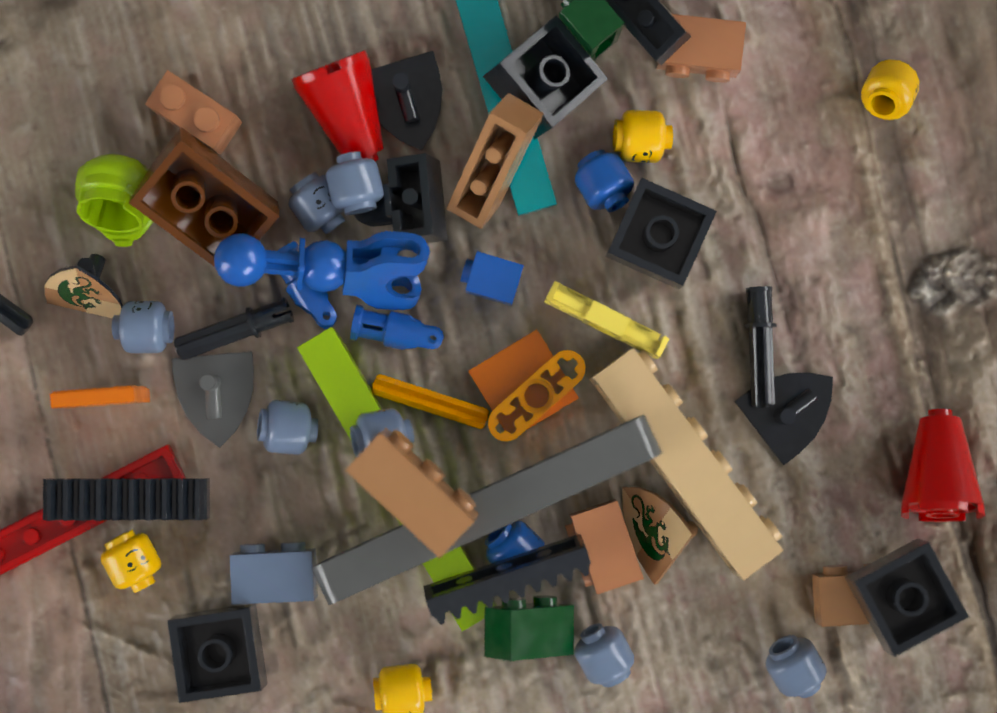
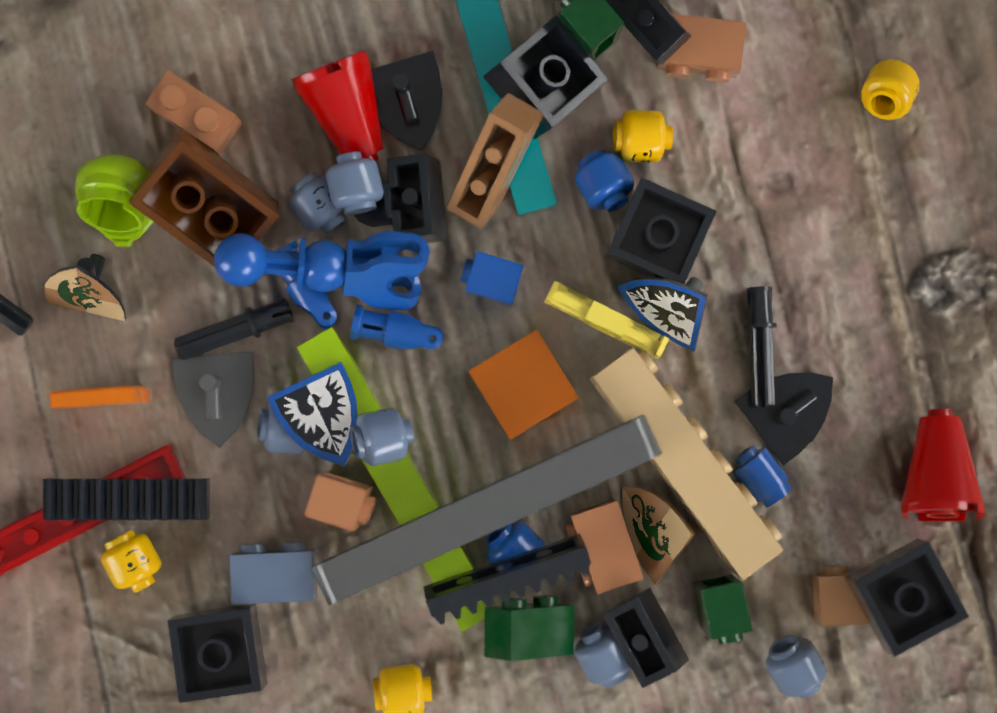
(143, 327): sand blue head -> none
(319, 413): none -> shield
(341, 501): none -> nougat arch
(413, 491): medium nougat brick -> none
(430, 401): light orange axle -> none
(552, 368): light orange beam -> none
(646, 638): none -> black brick
(668, 306): none -> shield
(722, 608): none -> dark green piece
(762, 475): none -> blue brick

